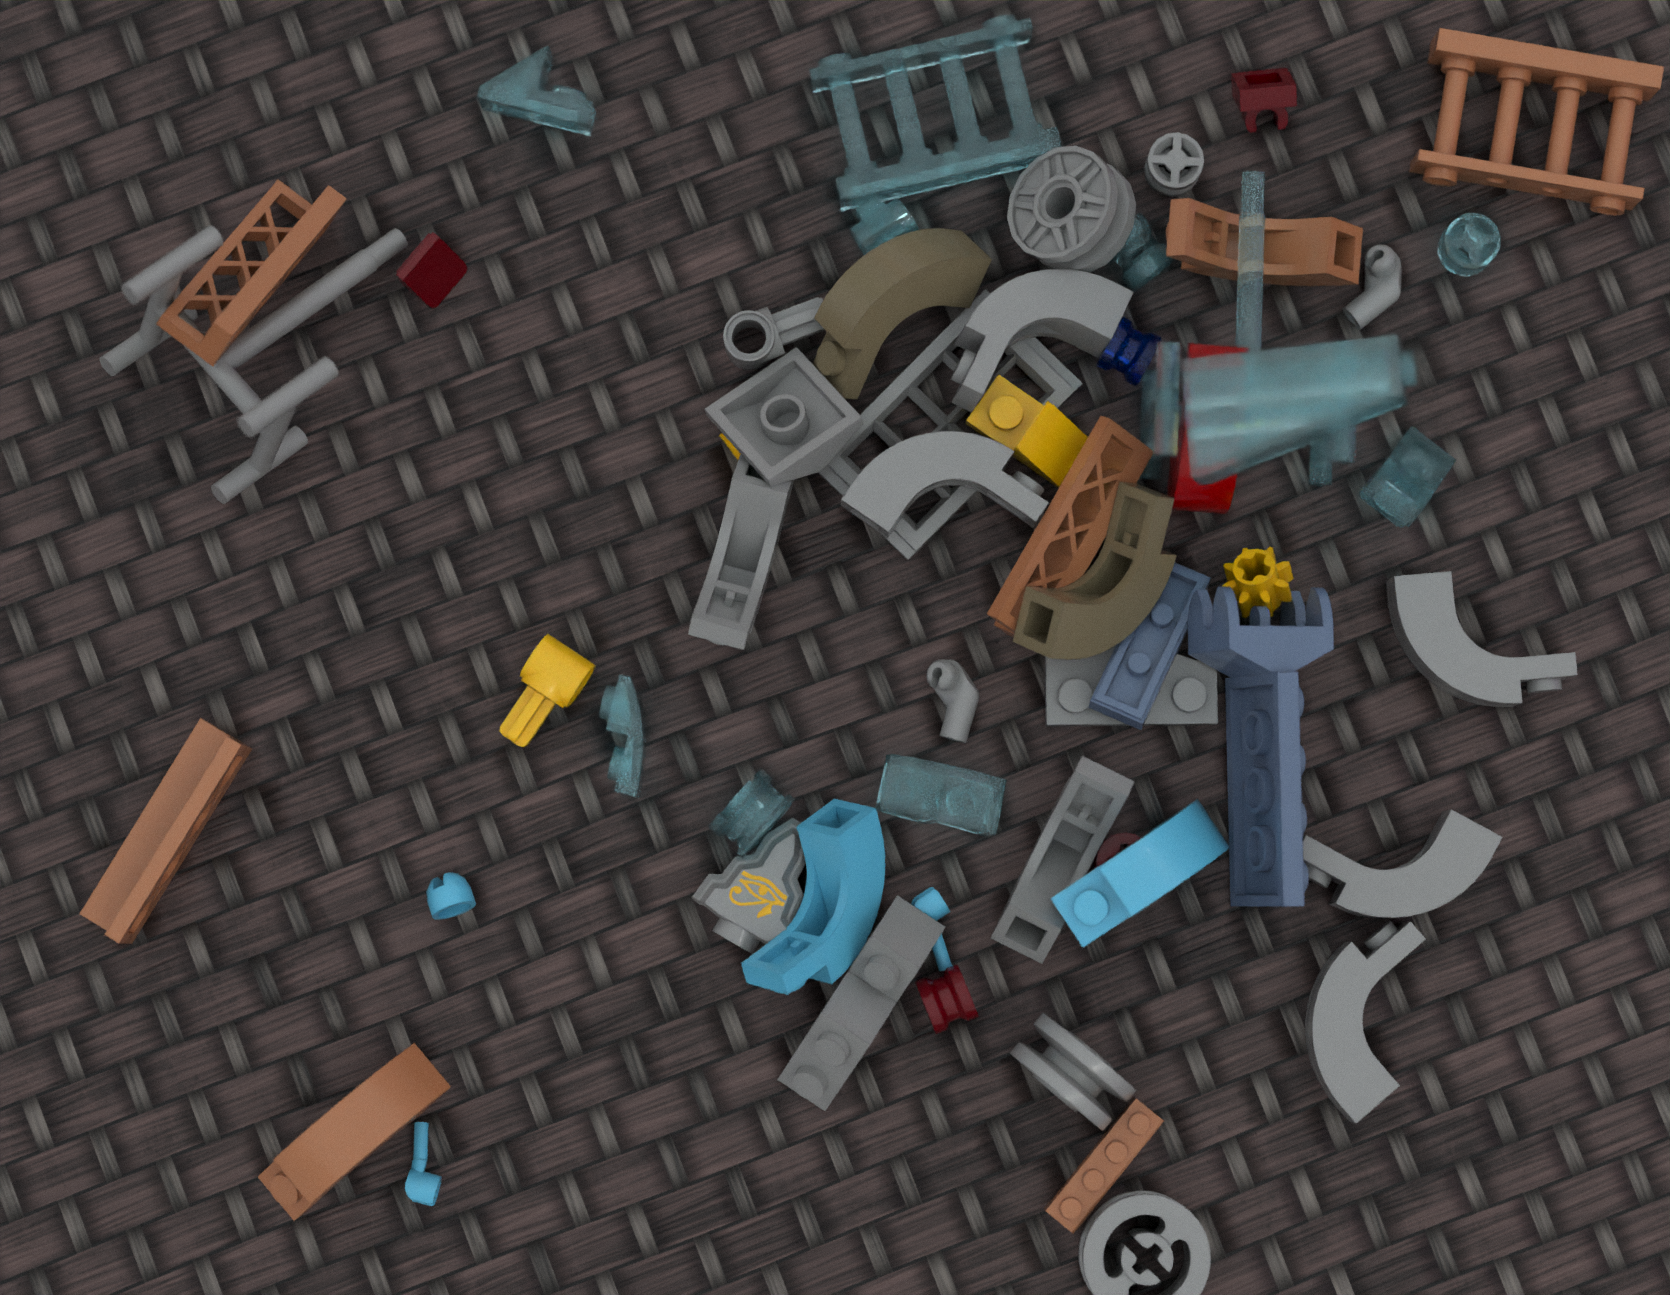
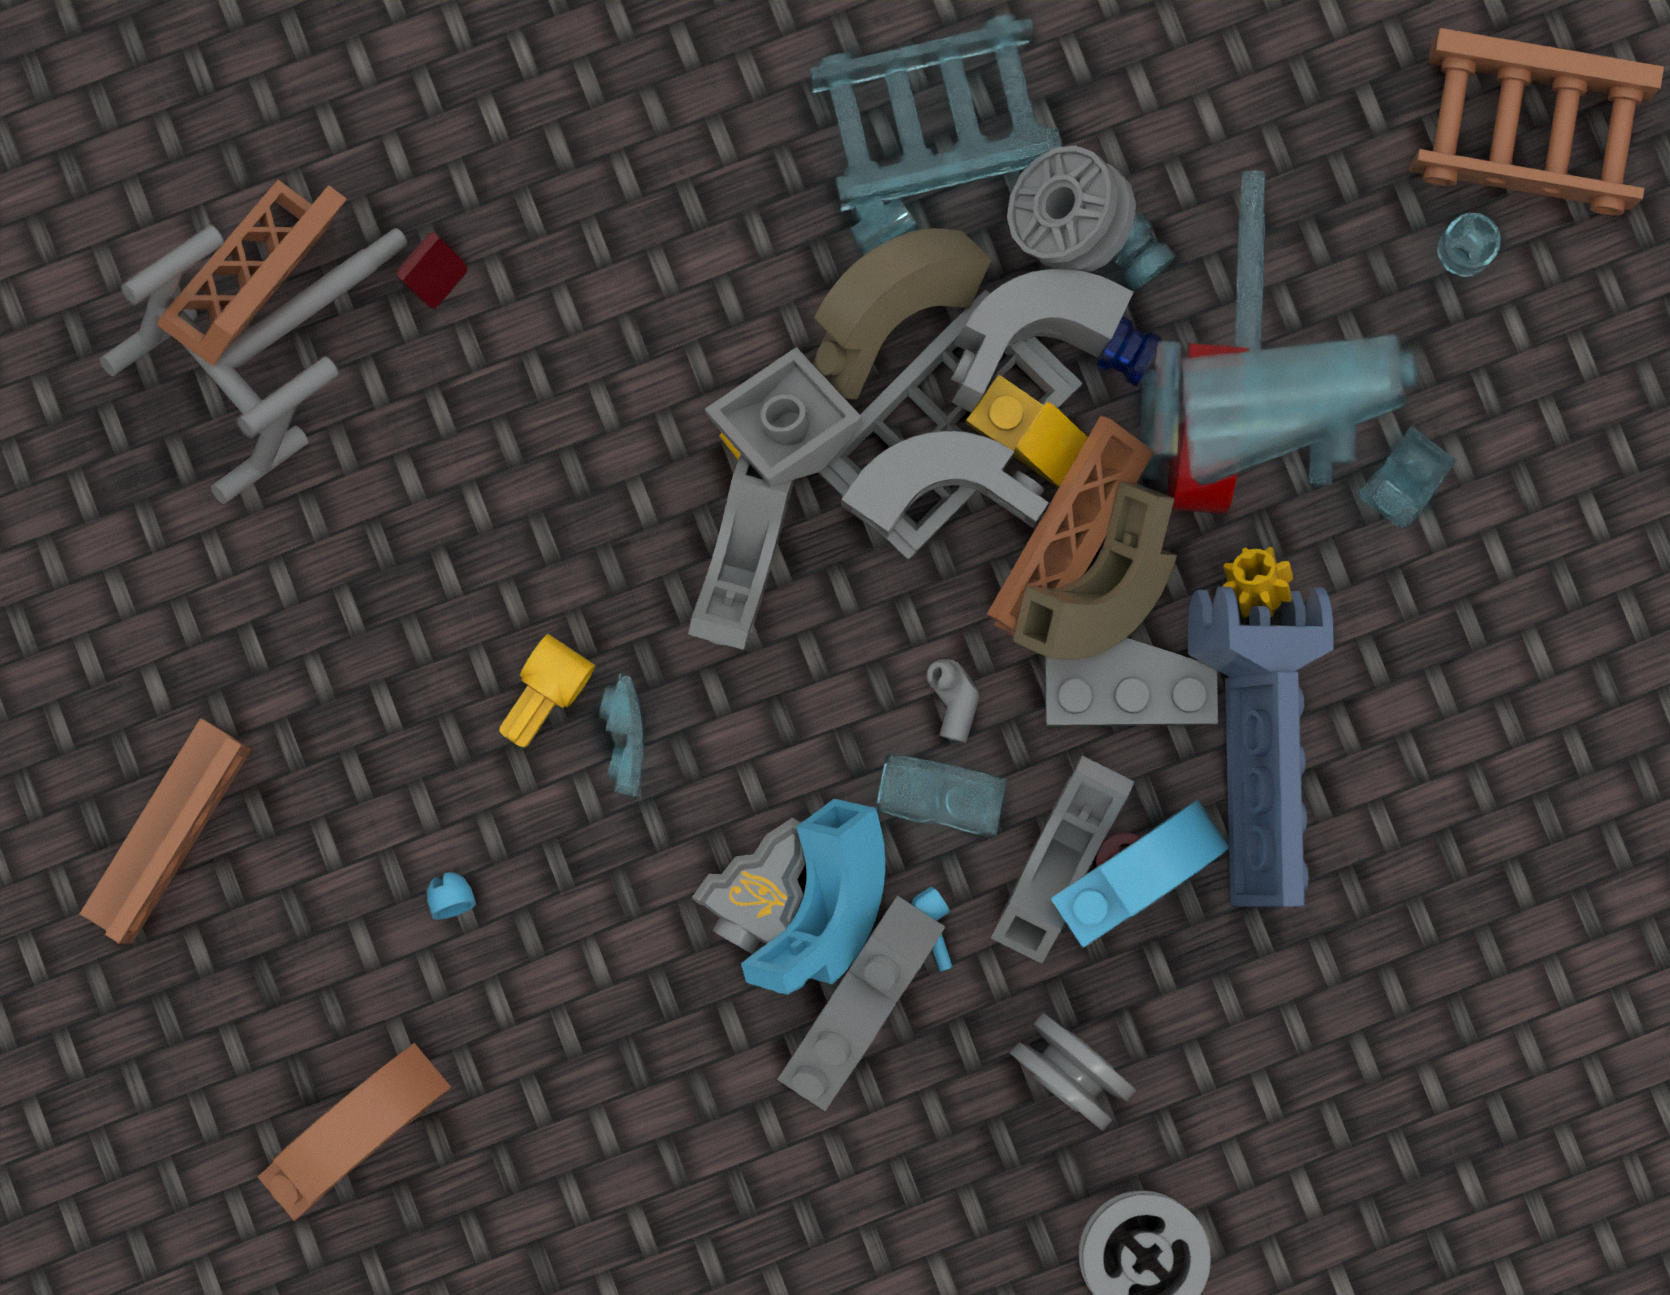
(421, 1185): medium azure hand -> none
(522, 95): clear light blue slope -> none
(751, 813): clear light blue wheel -> none
(778, 329): light grey axle -> none
(946, 999): dark red wheel -> none
(1103, 1165): nougat piece -> none
(1146, 655): sand blue tile -> none
(1175, 153): light grey wheel -> none
(1261, 91): dark red tile -> none
(1295, 250): nougat arch -> none
(1335, 1020): light grey arch -> none
(1381, 286): light grey arm -> none
(1436, 875): light grey arch -> none
(1442, 652): light grey arch -> none

